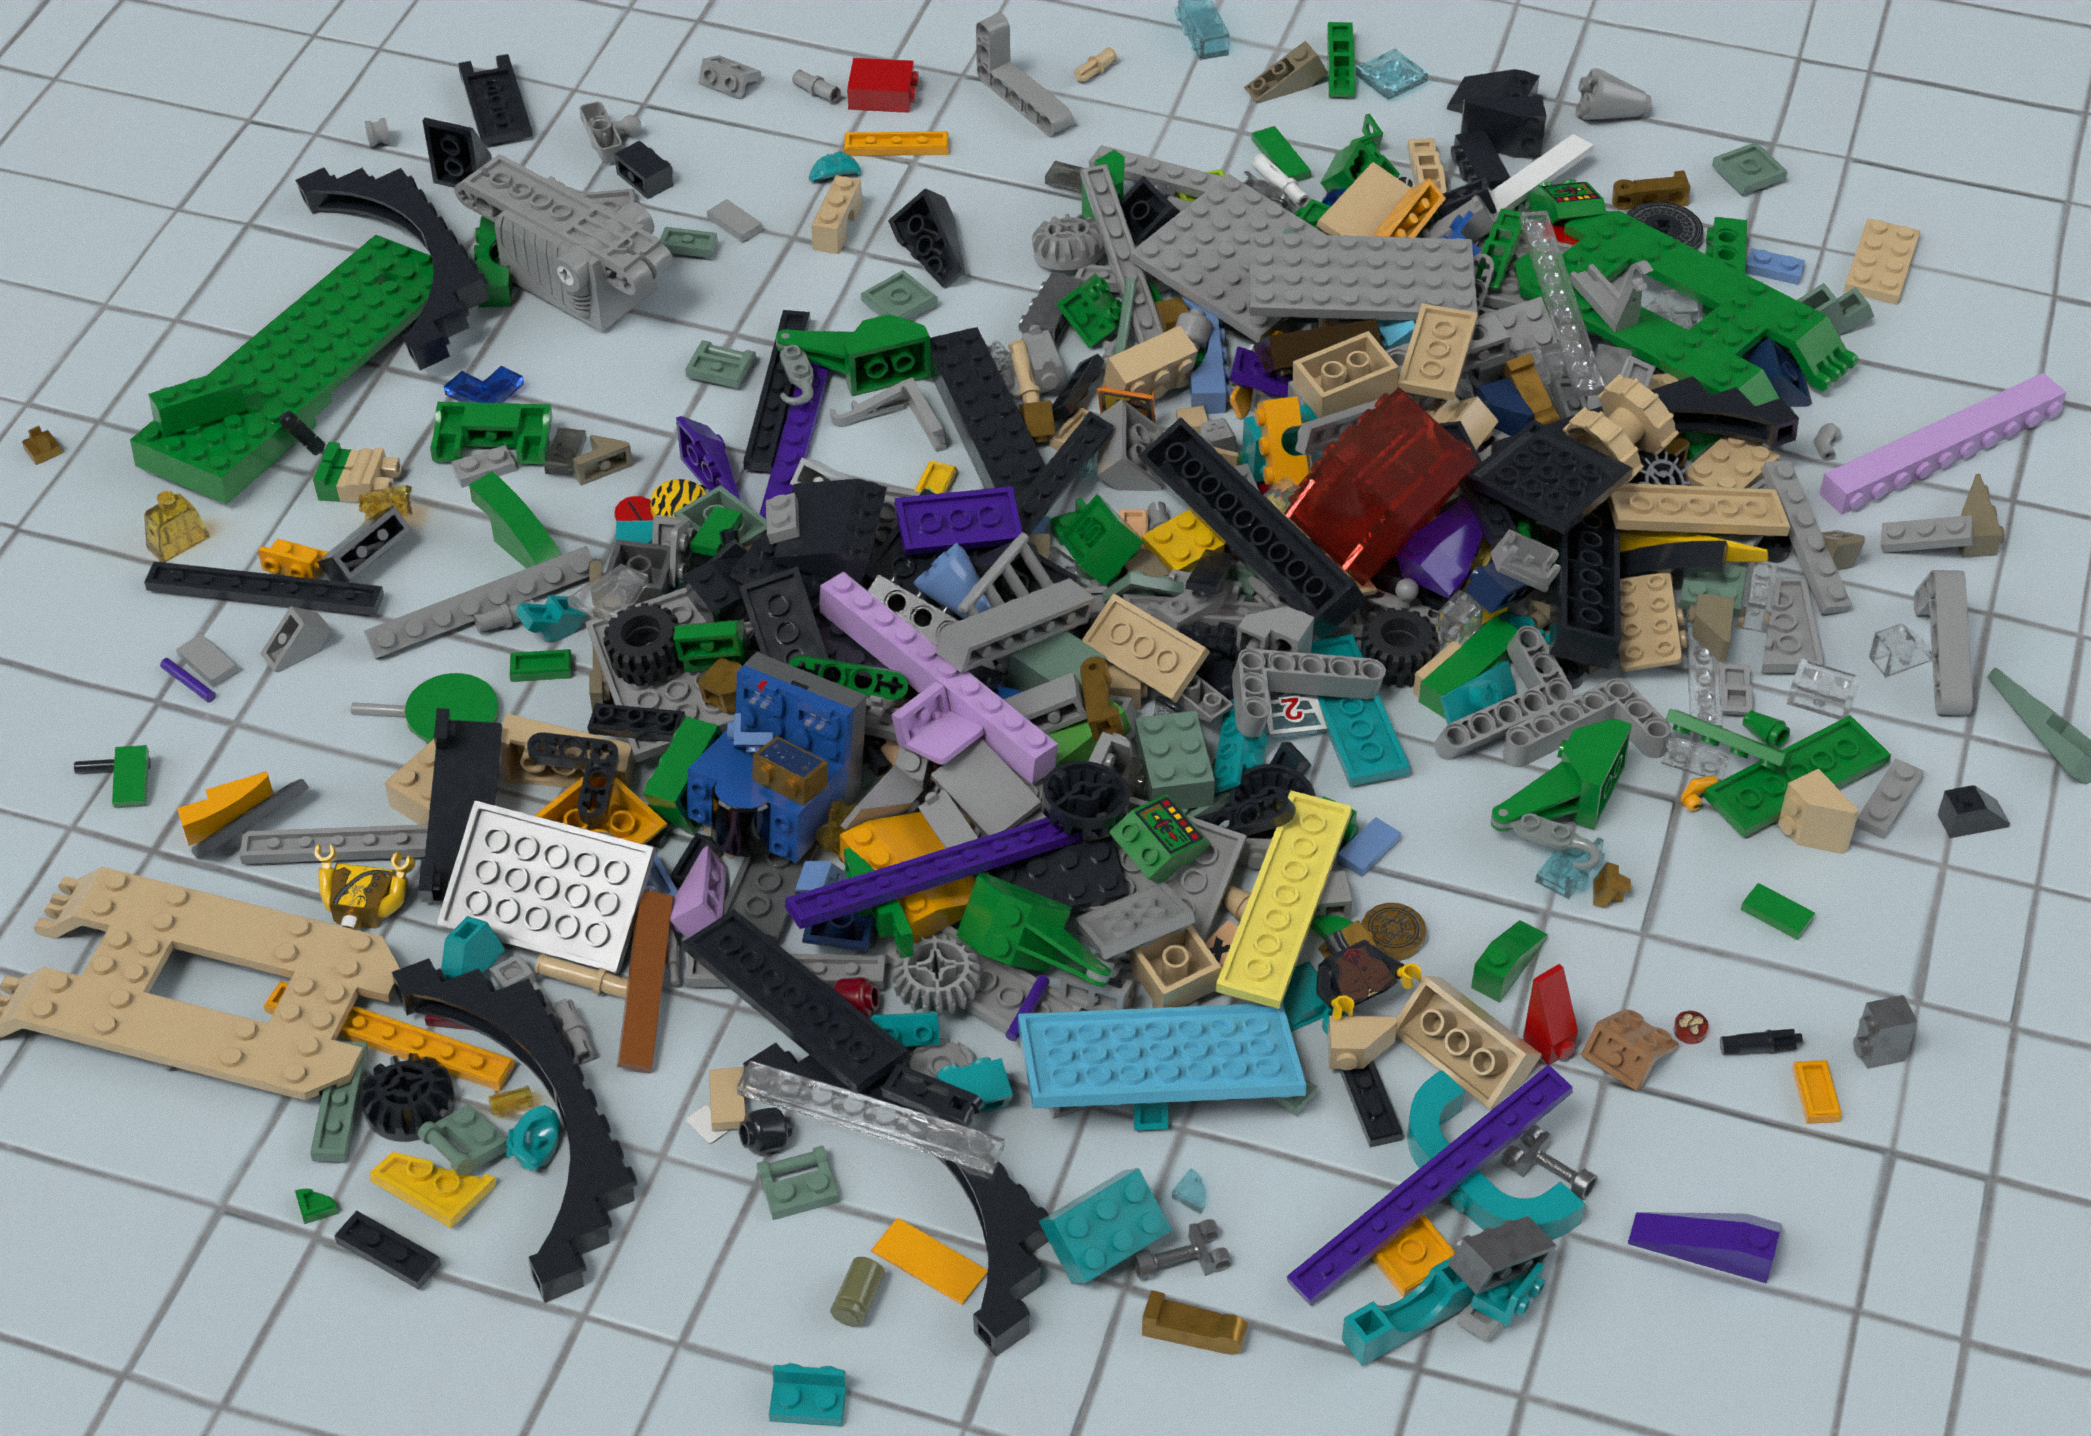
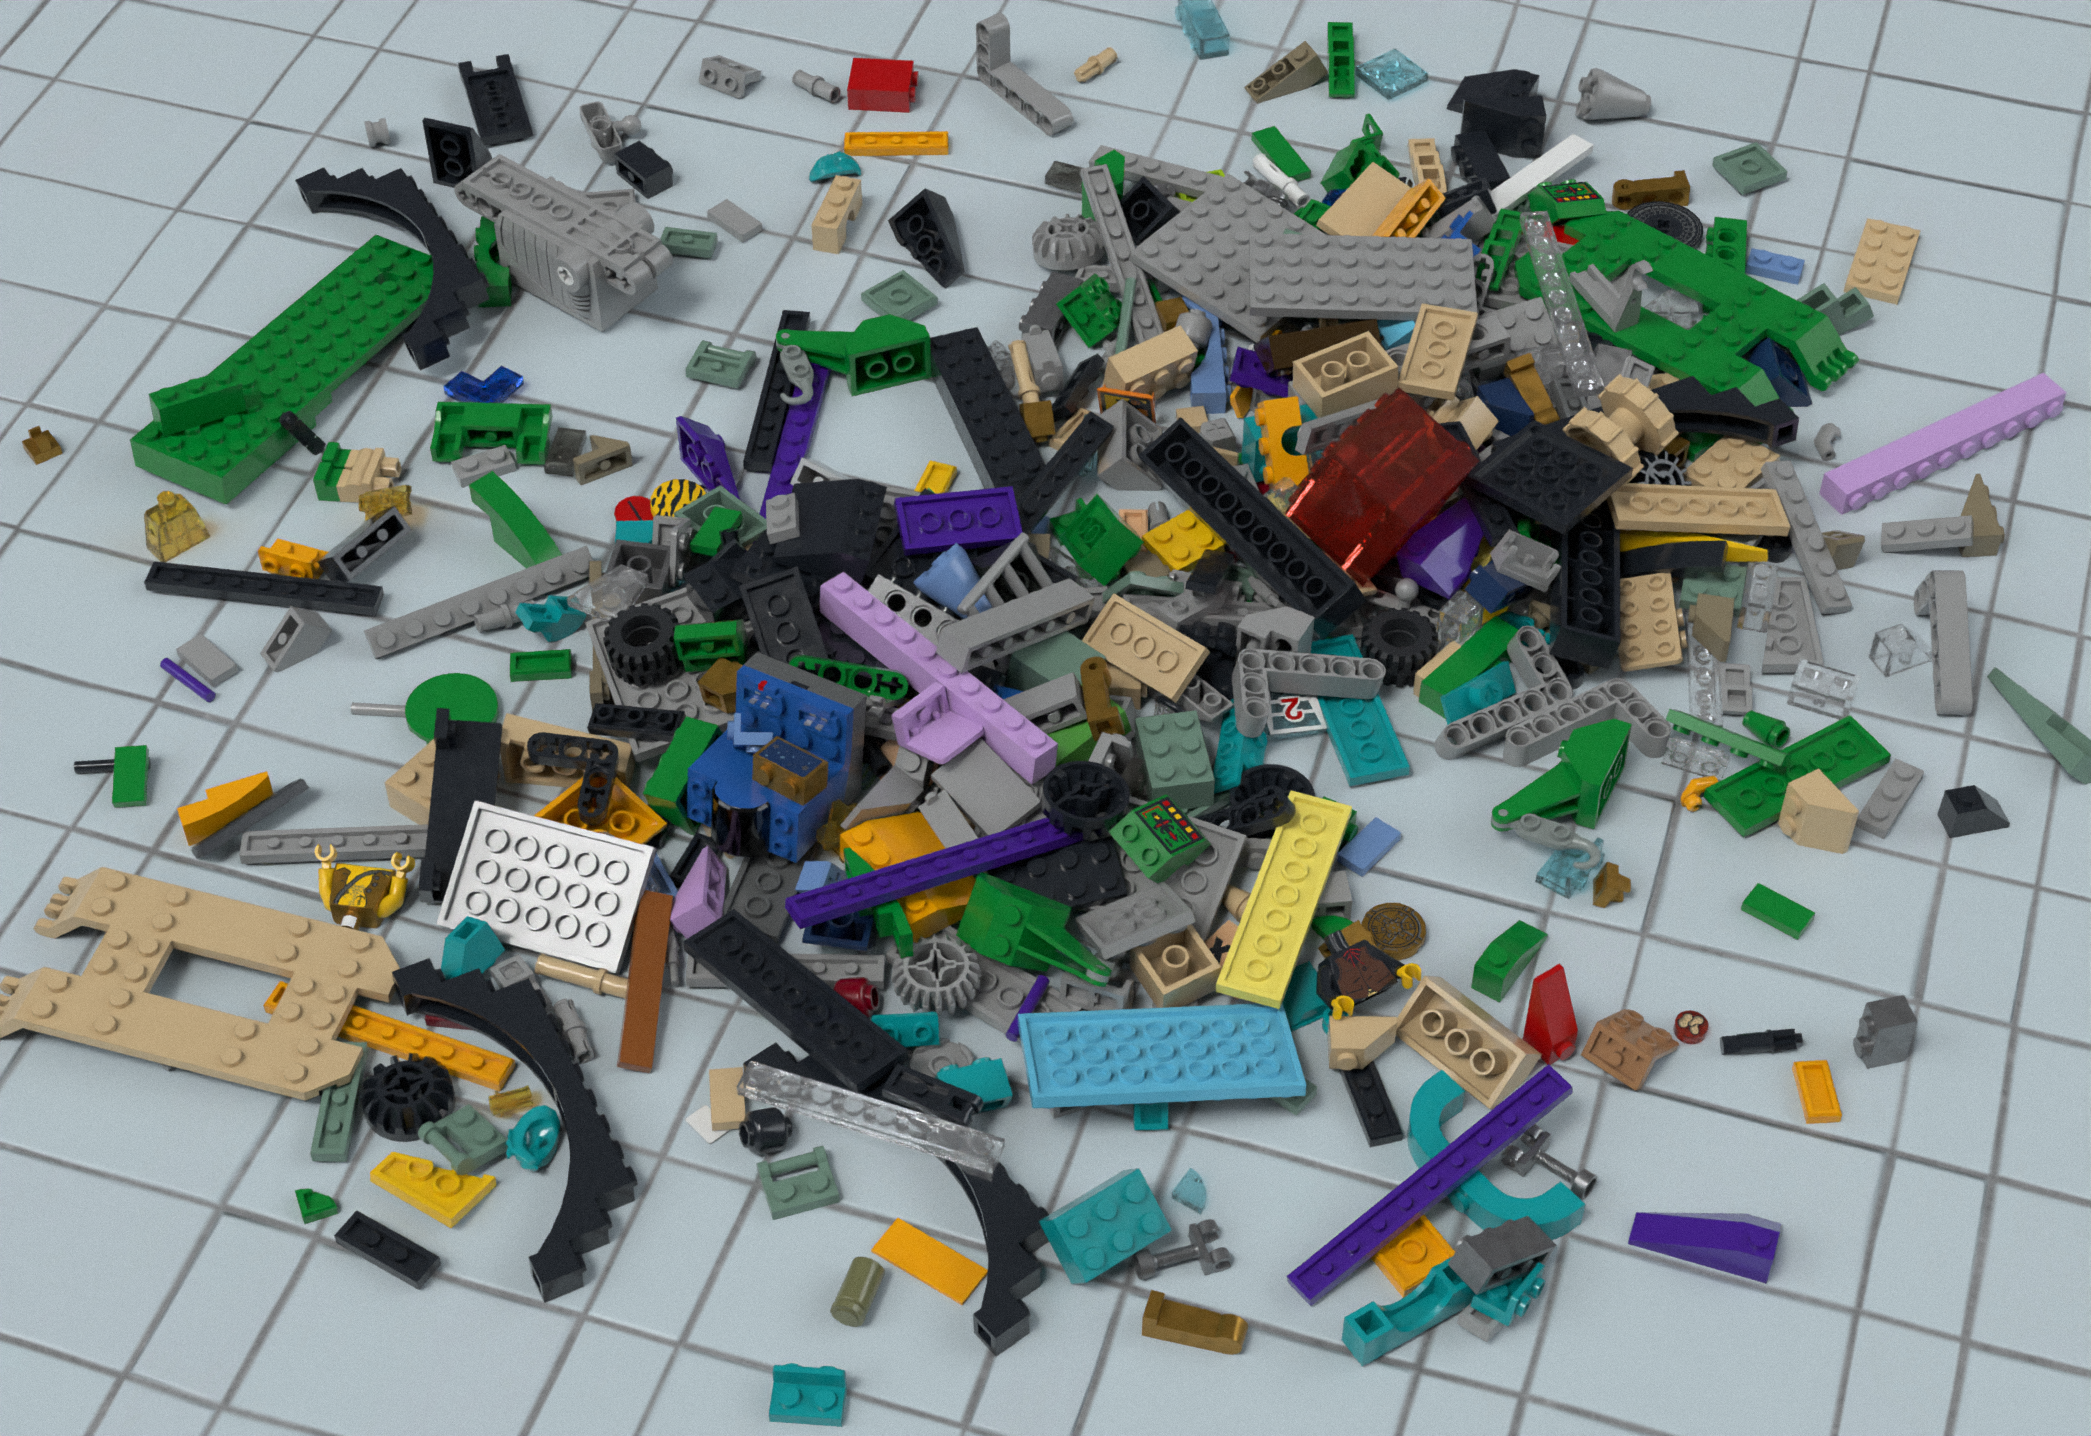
(895, 399): light grey hinge -> none
(1291, 757): black tile -> none

